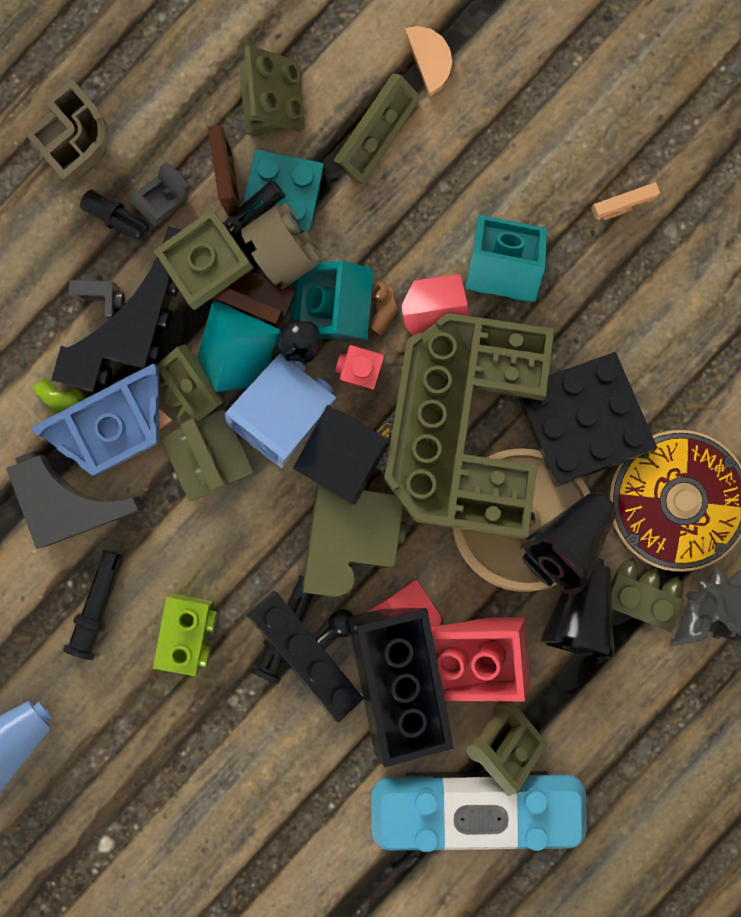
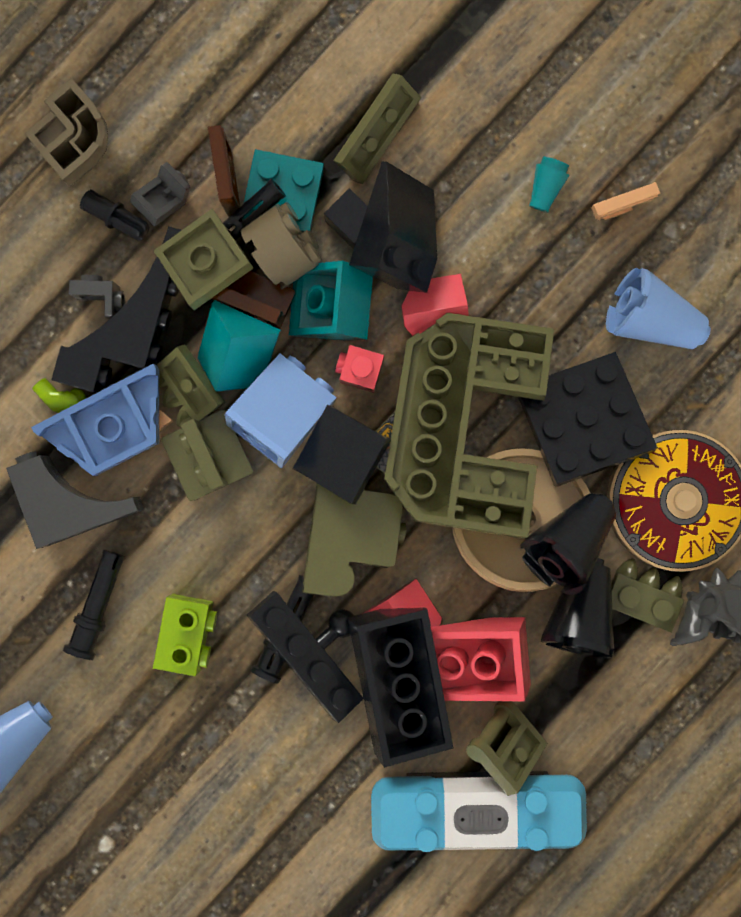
(270, 92): olive bracket -> none
(299, 341): black piece -> none
(346, 216): none -> black brick
(385, 305): medium nougat arm -> none
(398, 232): none -> black slope
(431, 57): light nougat tile -> none
(507, 258): teal slope -> none
(548, 181): none -> teal cone
(655, 313): none -> light blue cone

